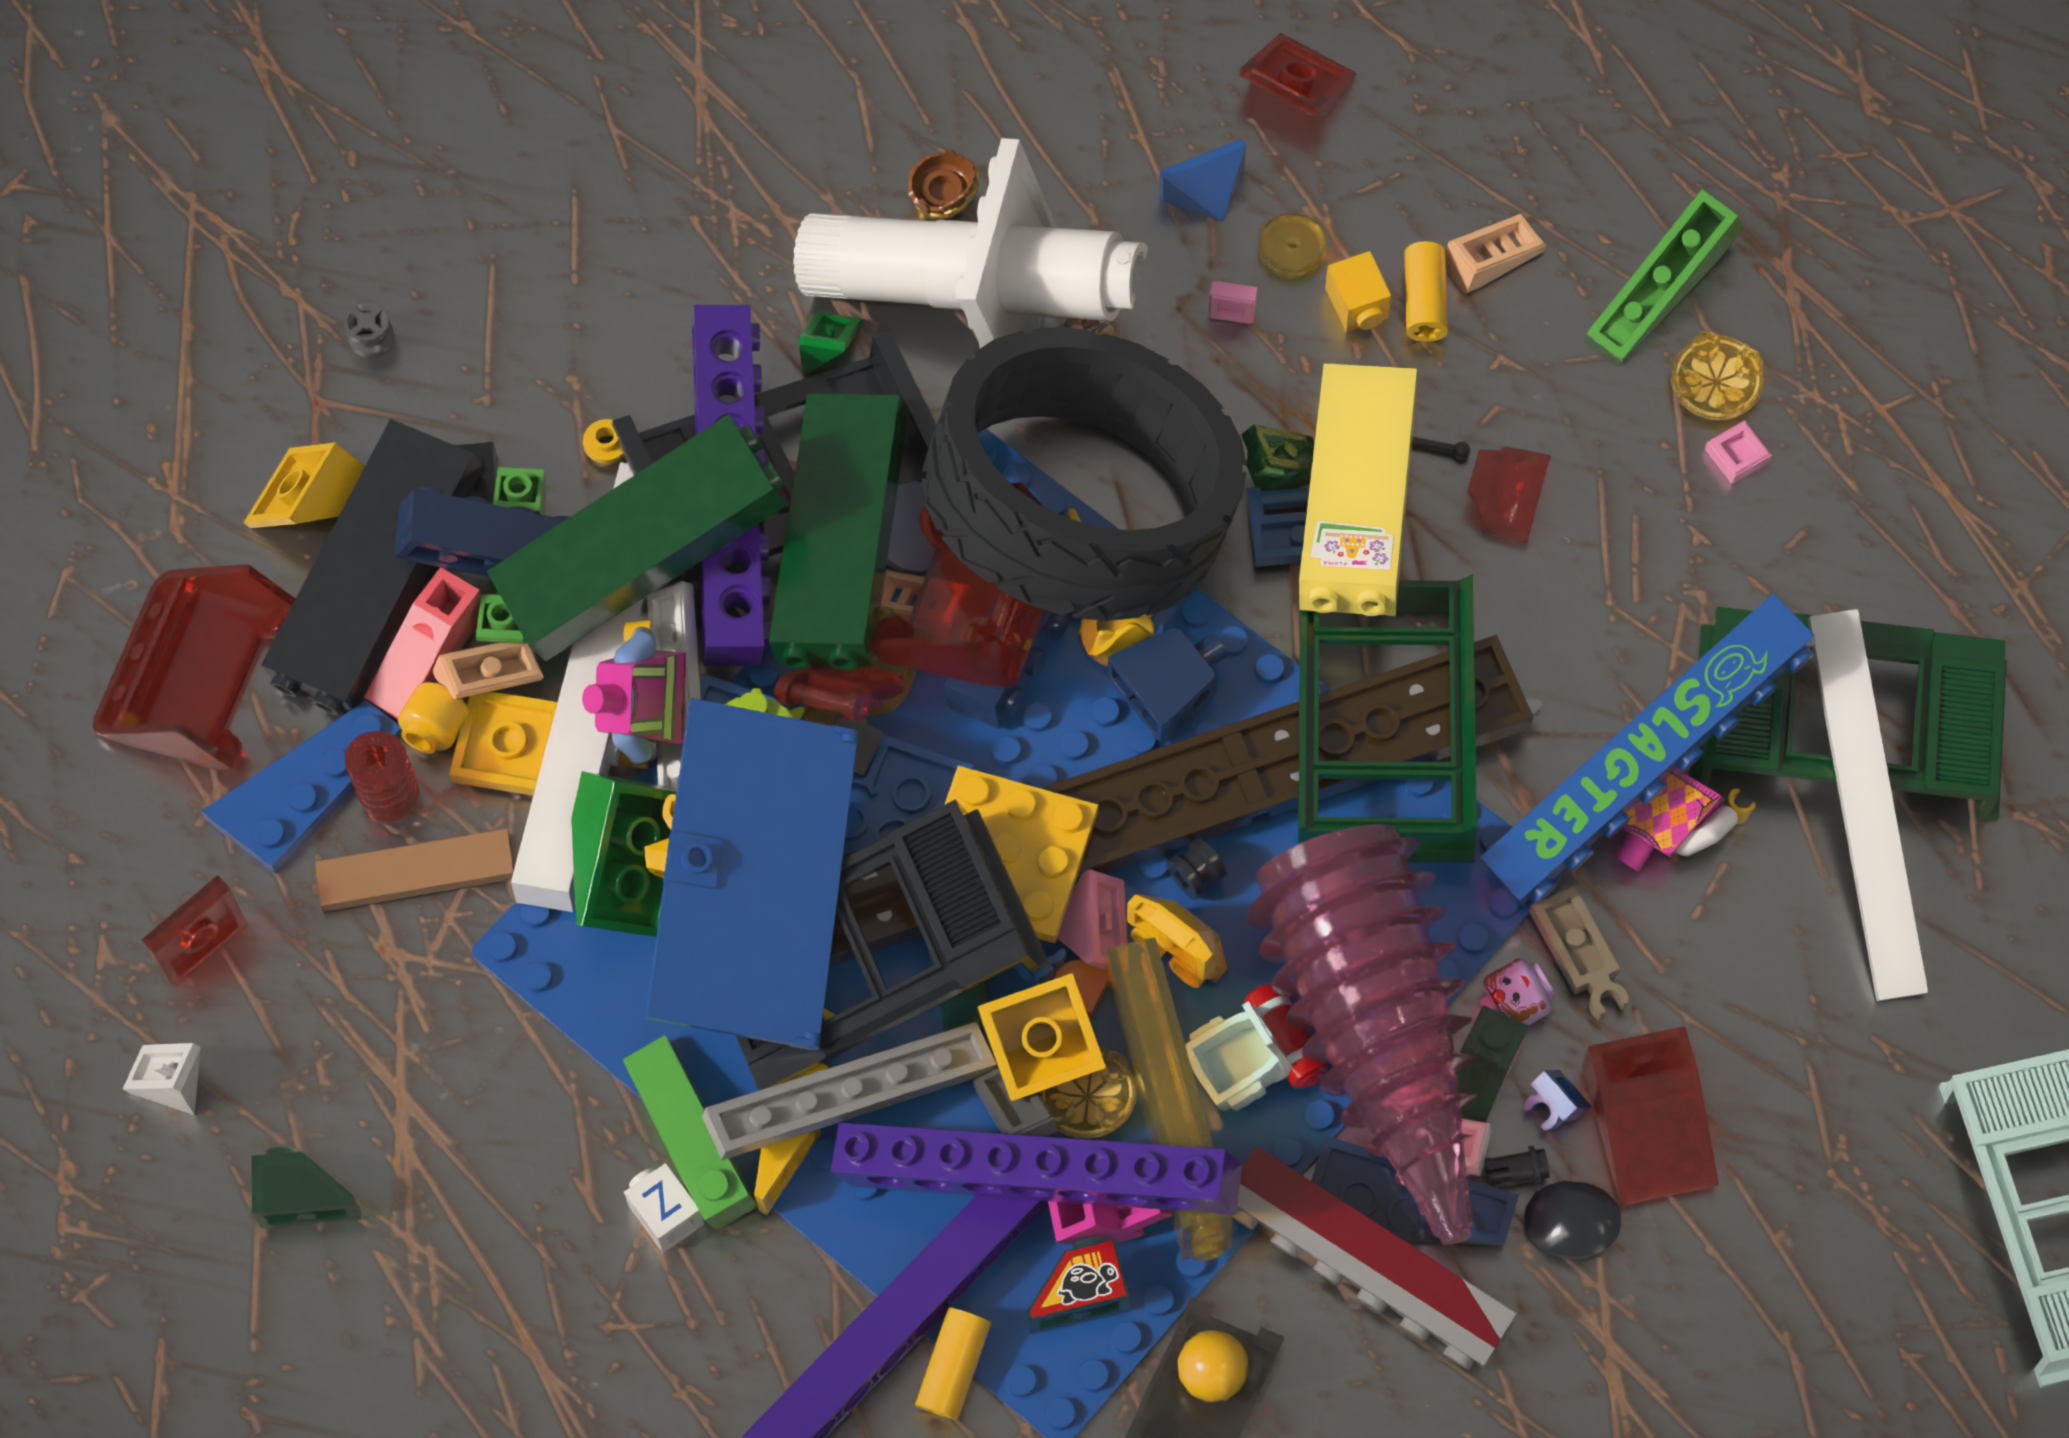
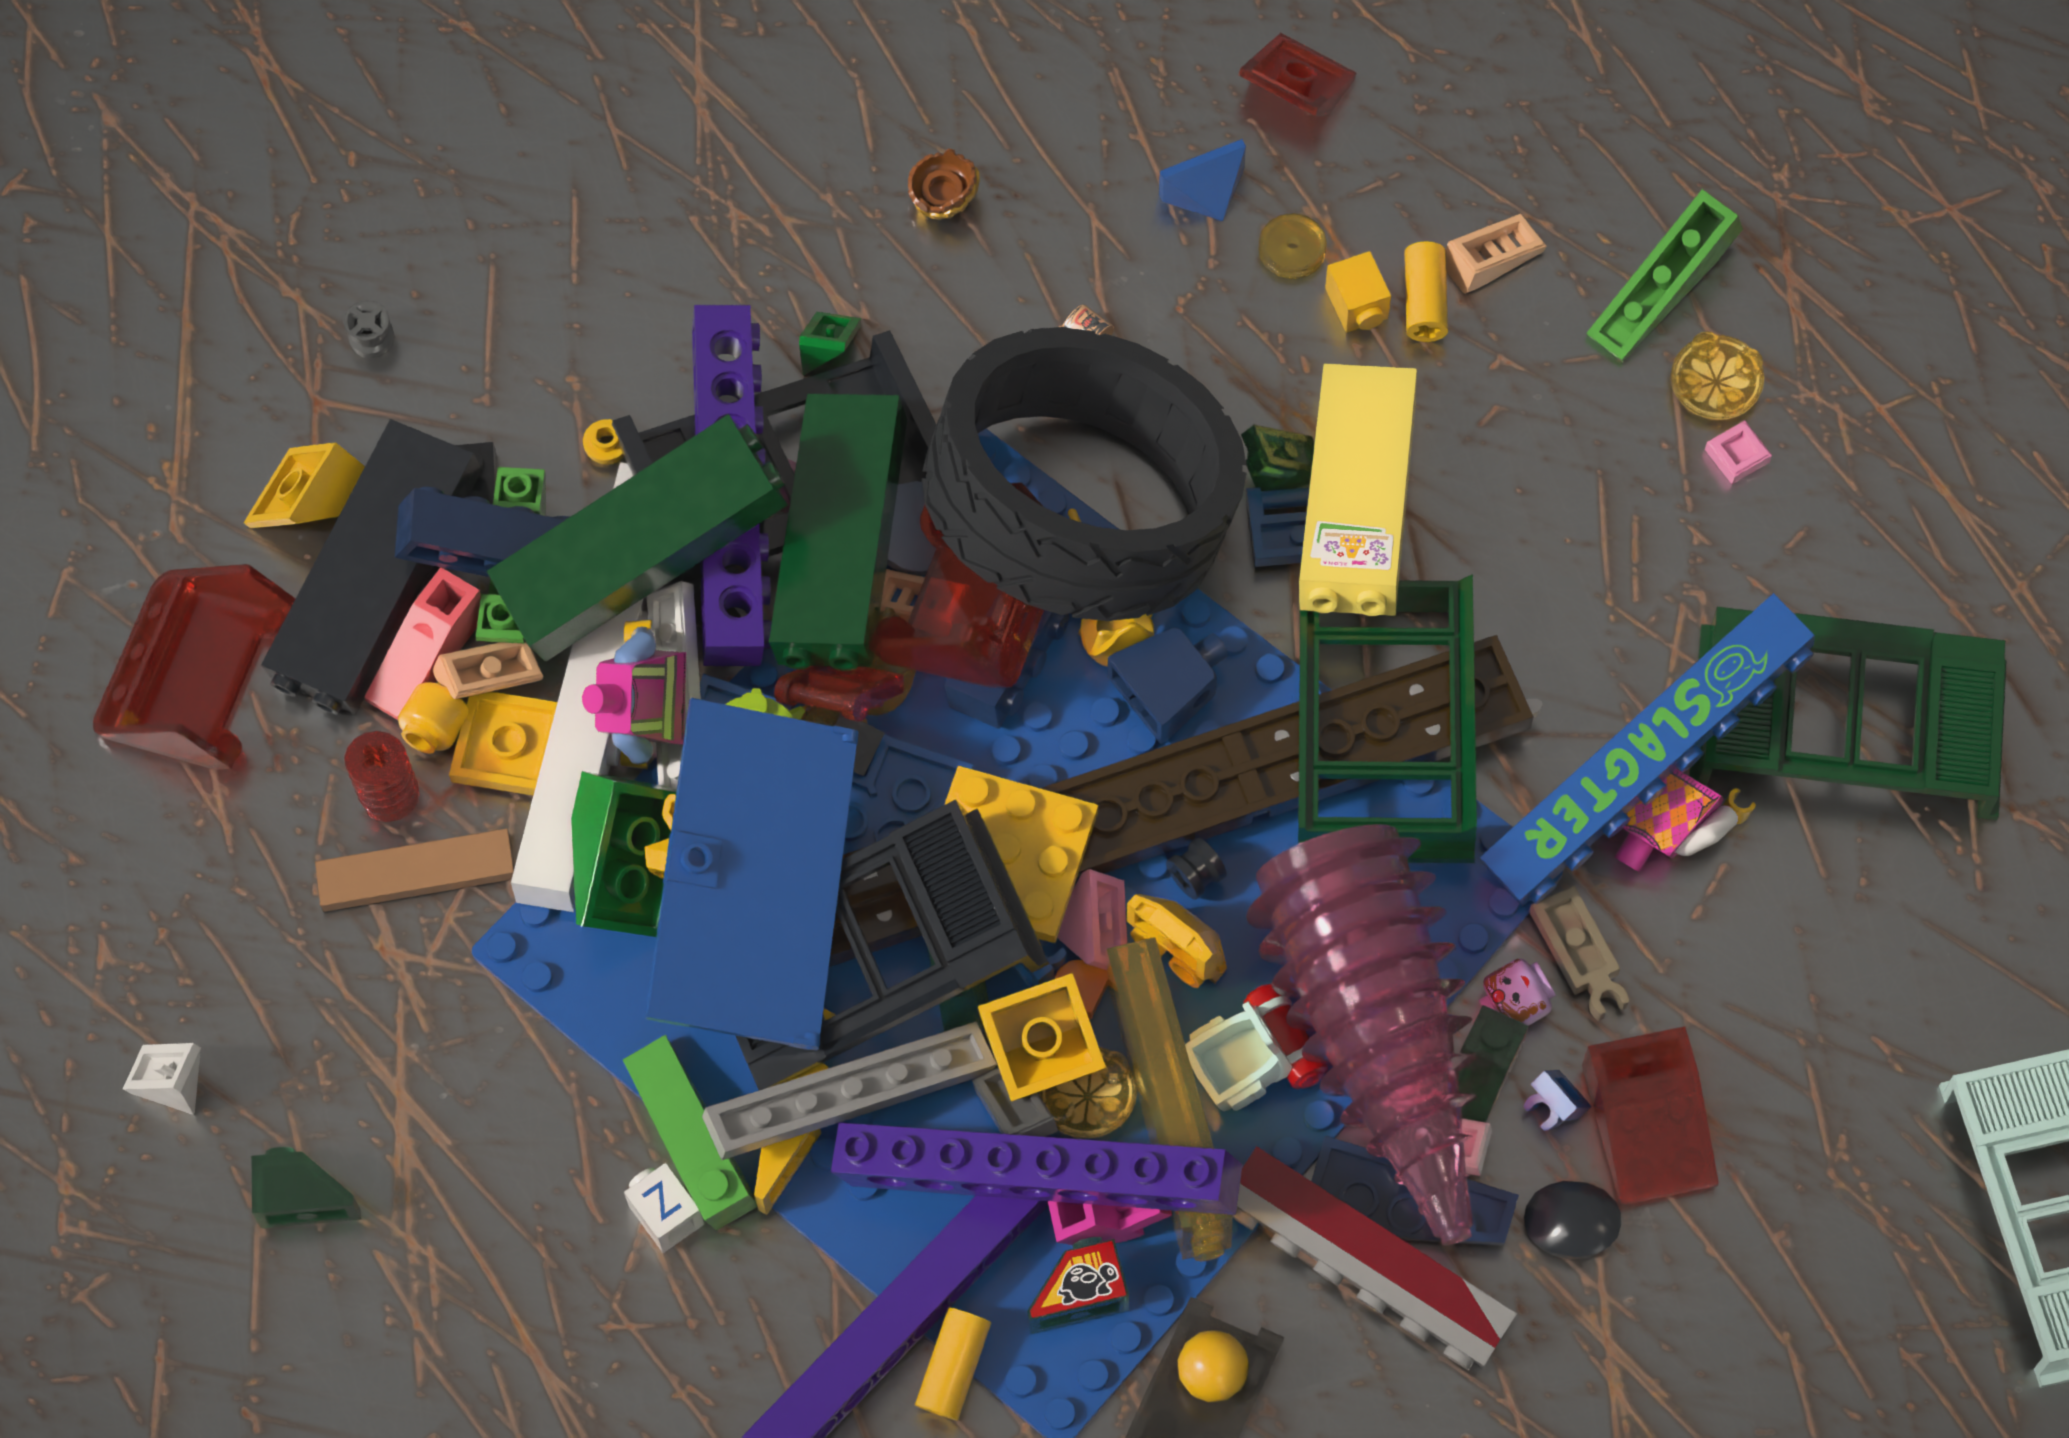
(194, 931): clear red plate -> none
(297, 792): blue wing -> none
(996, 270): white piece -> none
(1232, 302): bright pink tile -> none
(1460, 450): black hinge -> none
(1508, 490): clear red slope -> none
(1520, 1166): black pin -> none
(1867, 806): white tile -> none

